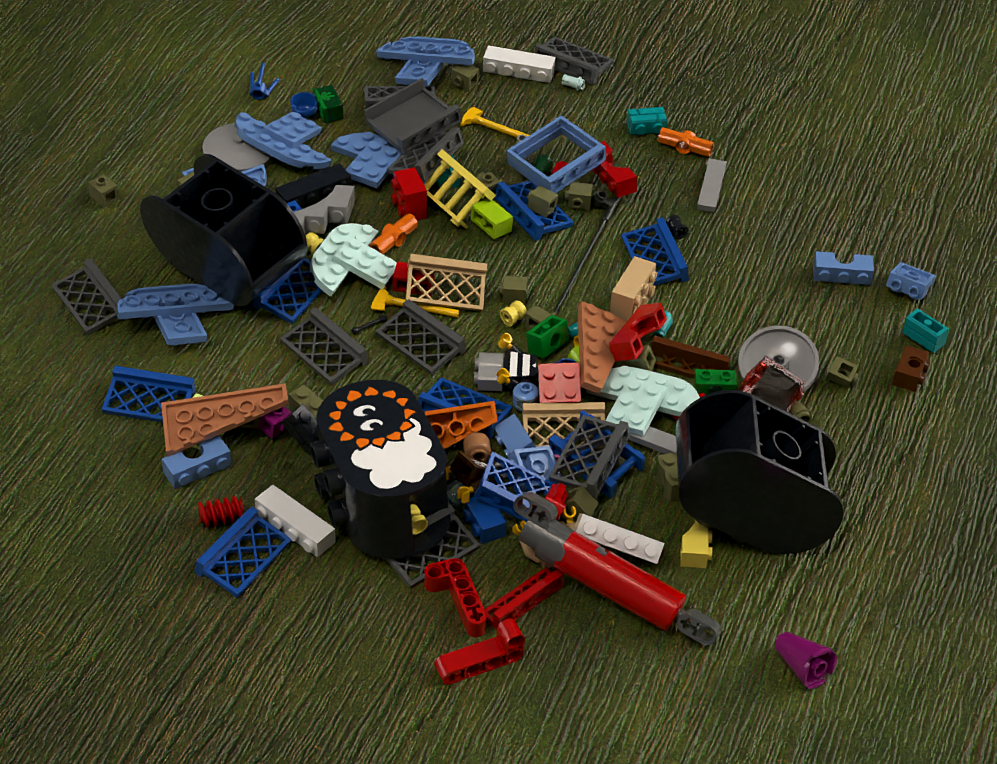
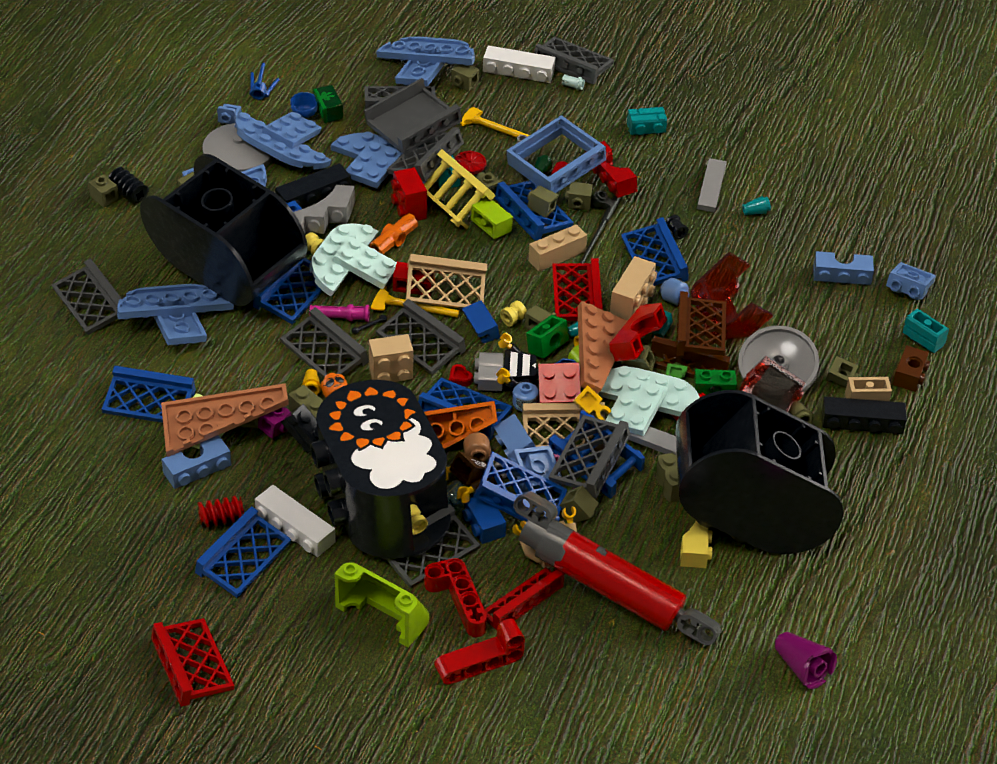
(129, 185): none -> black piece
(175, 669): none -> red fence
(228, 113): none -> medium blue bracket
(312, 381): none -> yellow cone
(332, 382): none -> orange head
(350, 312): none -> dark pink pin
(360, 586): none -> lime windscreen
(391, 358): none -> tan brick
(460, 376): none -> red tile
(471, 161): none -> red wheel
(481, 321): none -> blue hinge
(513, 289): olive brick -> none
(557, 247): none -> tan brick
(557, 495): red piece -> none
(589, 401): none -> yellow plate
(590, 278): none -> red fence
(619, 538): white brick -> none
(671, 290): none -> medium blue head
(677, 371): none -> bright green tile
(685, 142): orange piece -> none
(686, 324): none -> reddish brown fence
(721, 285): none -> clear red windscreen
(757, 206): none -> teal cone
(863, 415): none -> black brick
(868, 388): none -> tan brick

